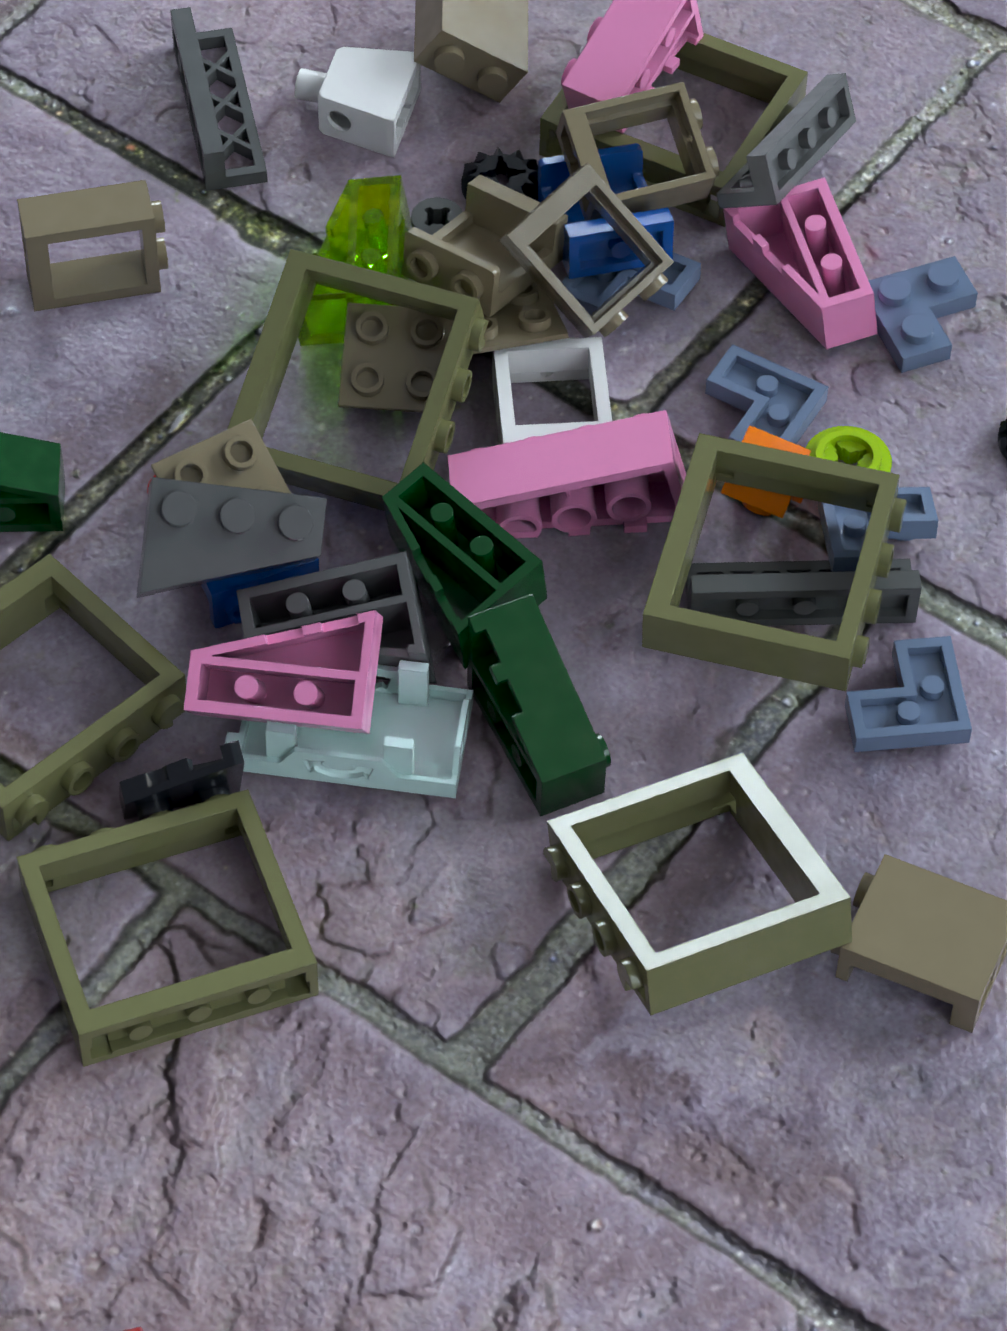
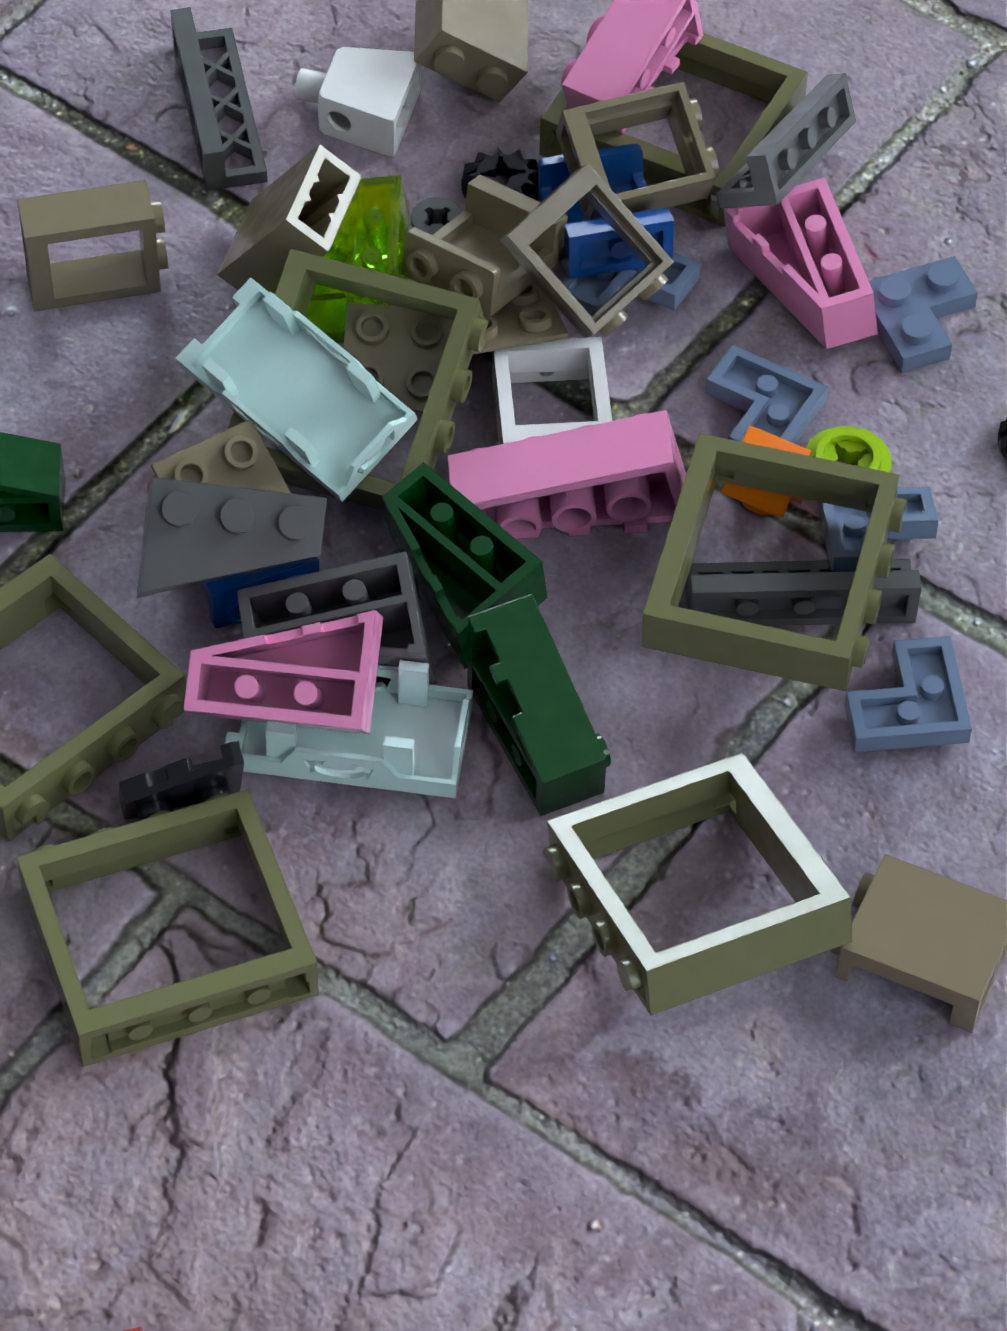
(294, 213): none -> dark tan brick
(299, 390): none -> light aqua piece

